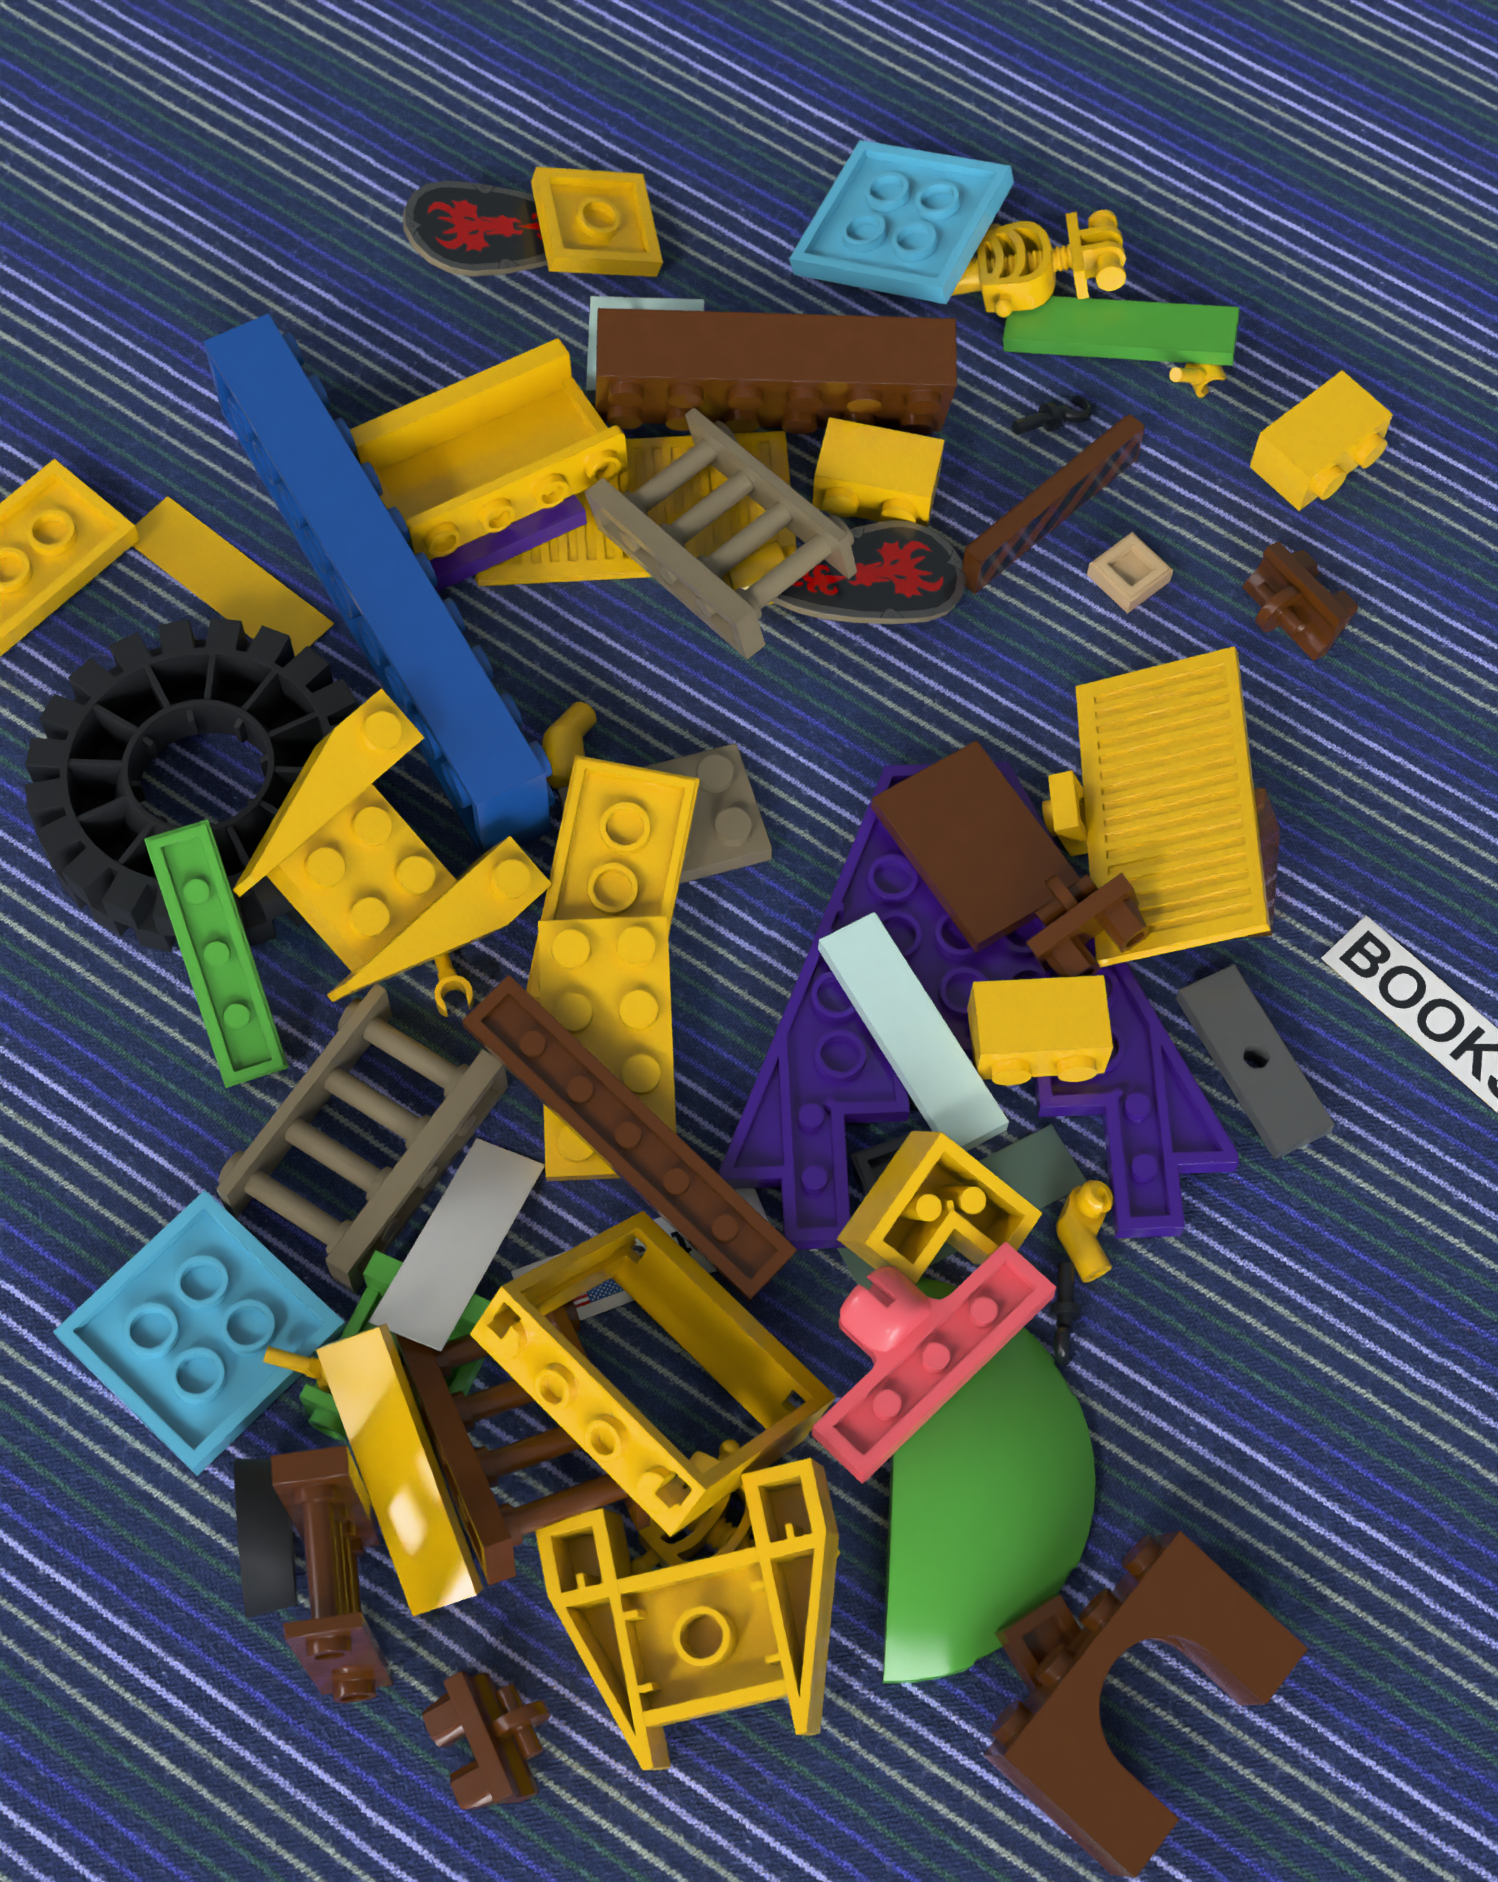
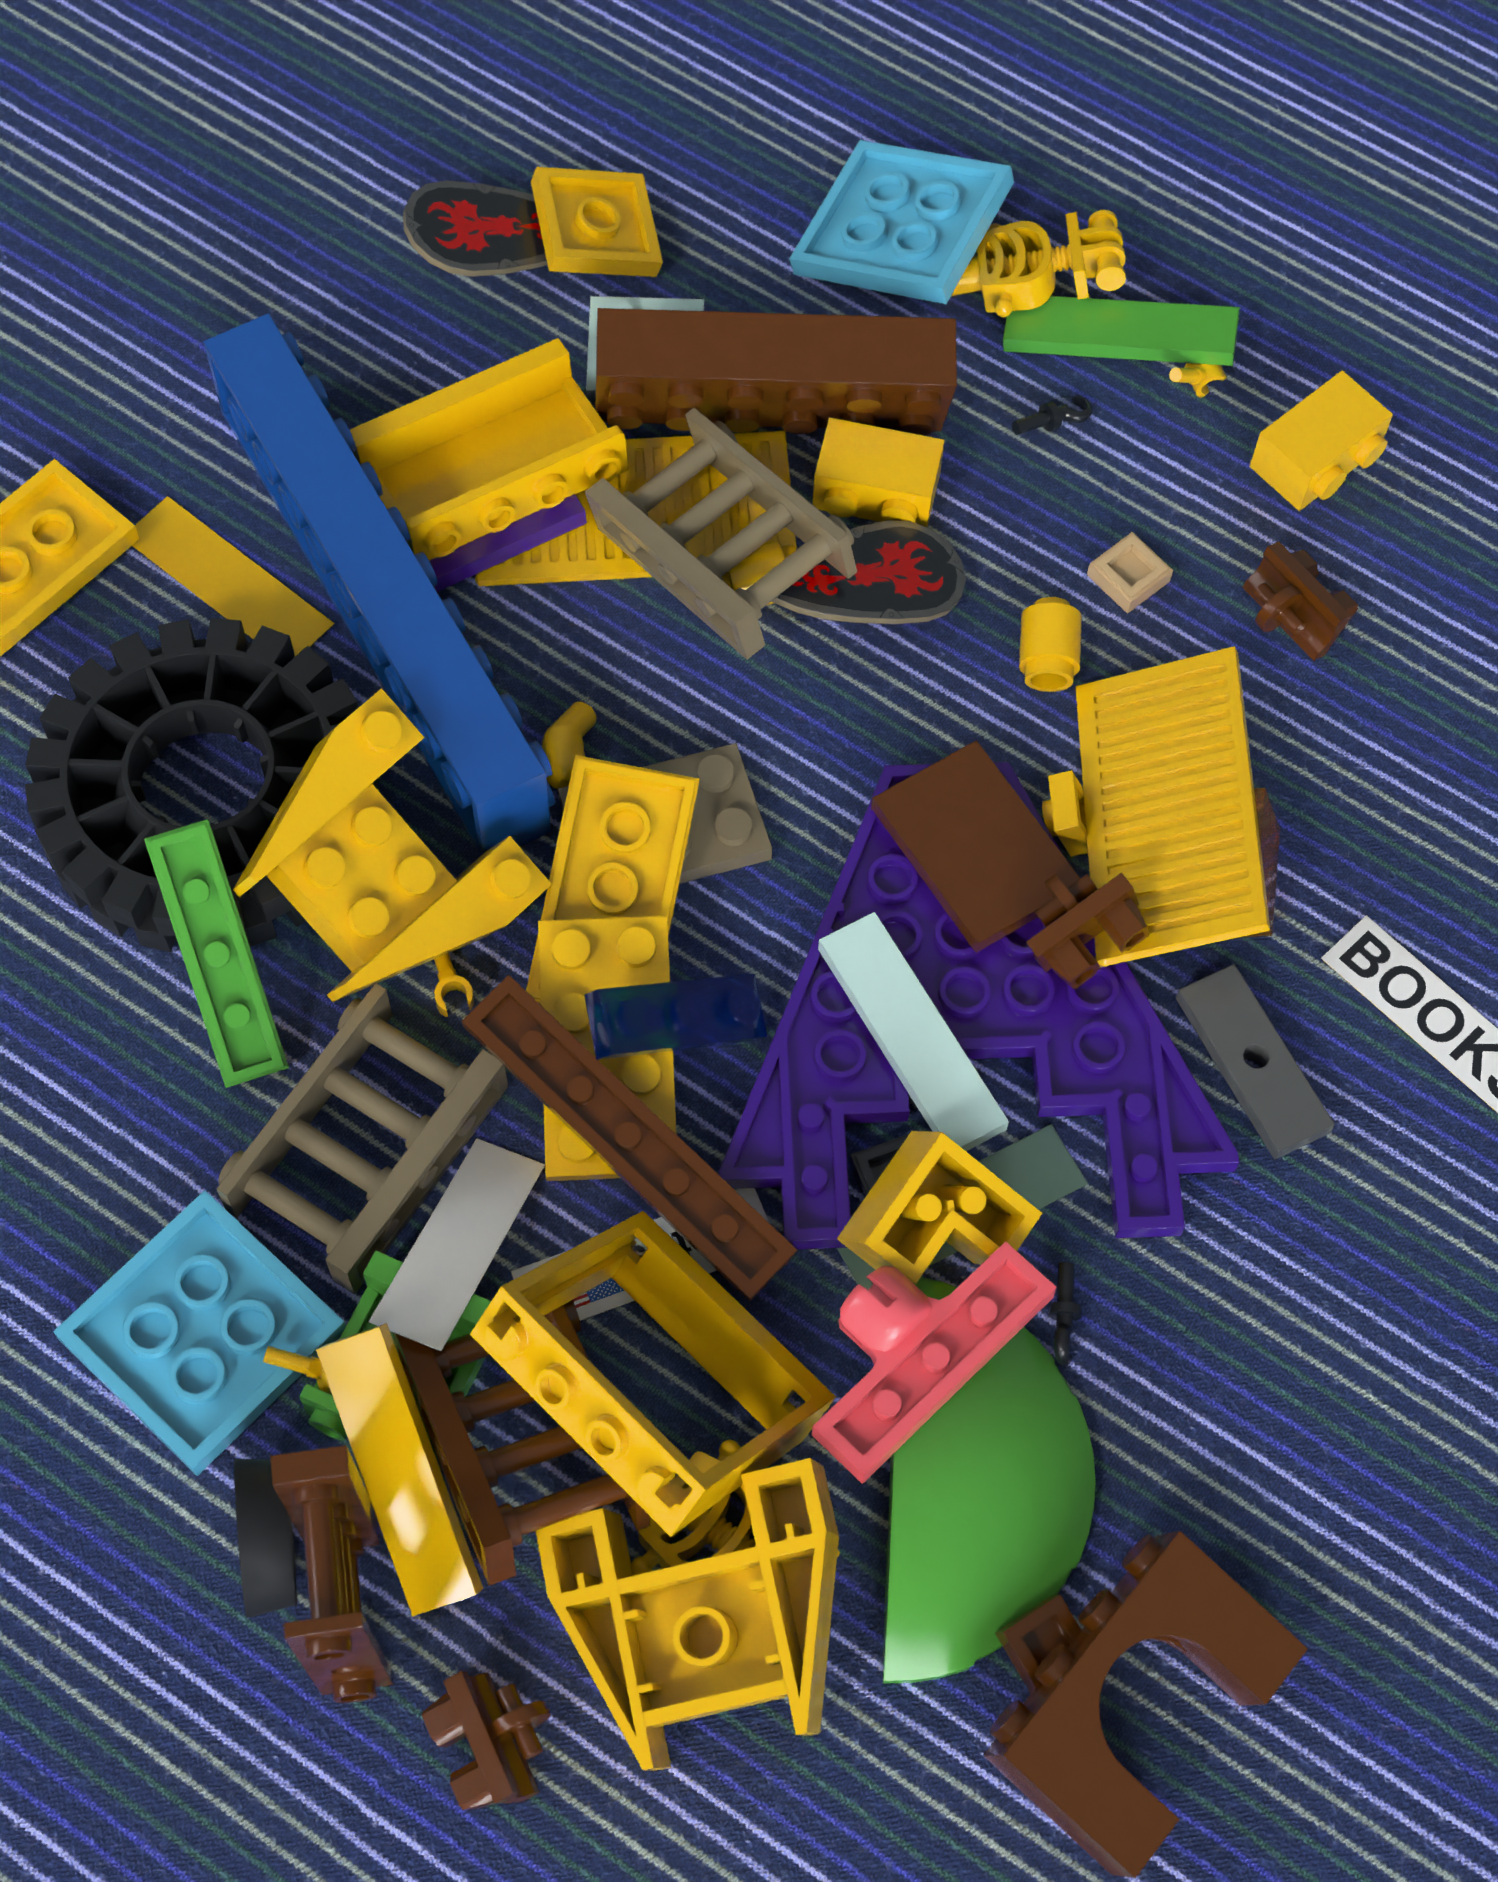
(675, 1016): none -> clear blue plate
(1040, 1029): yellow brick -> none
(1050, 644): none -> yellow brick
(1052, 503): reddish brown tile -> none
(1079, 1227): yellow arm -> none

